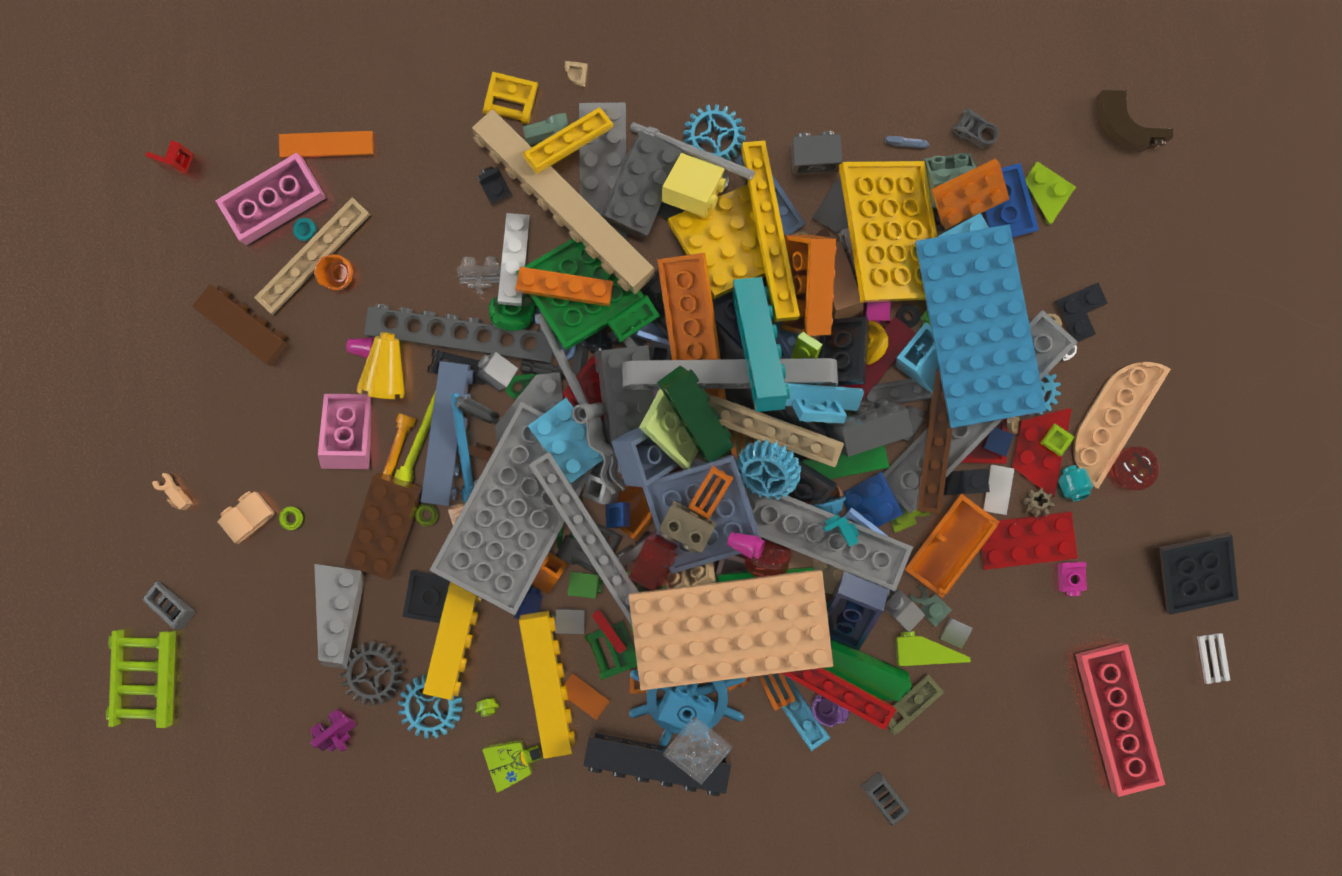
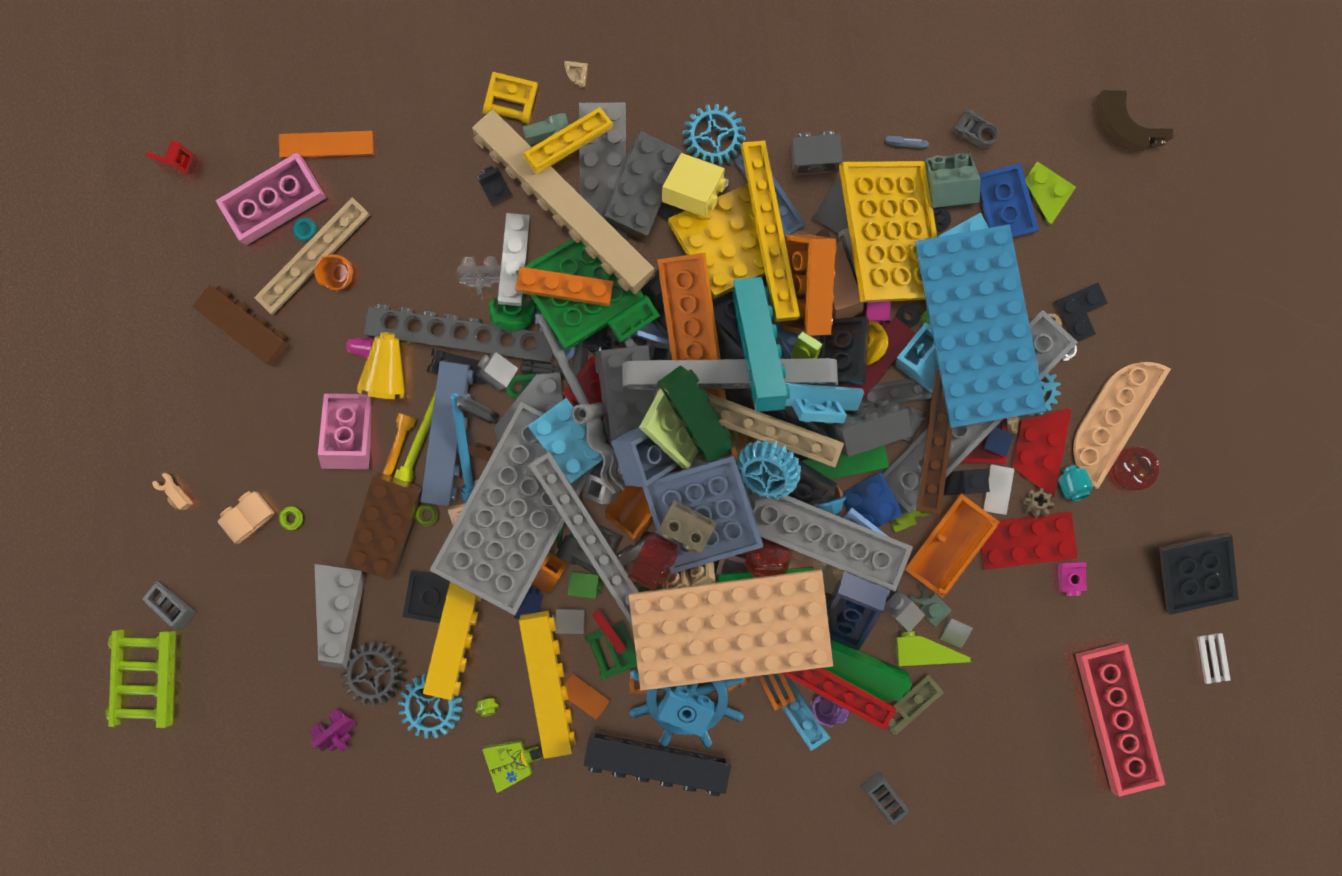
(618, 515): blue plate -> none
(695, 152): light grey bar -> none
(697, 750): clear tile -> none
(720, 475): orange tile -> none
(746, 544): dark pink cone -> none
(847, 530): teal bracket -> none
(970, 194): orange plate -> none
(1057, 440): lime tile -> none

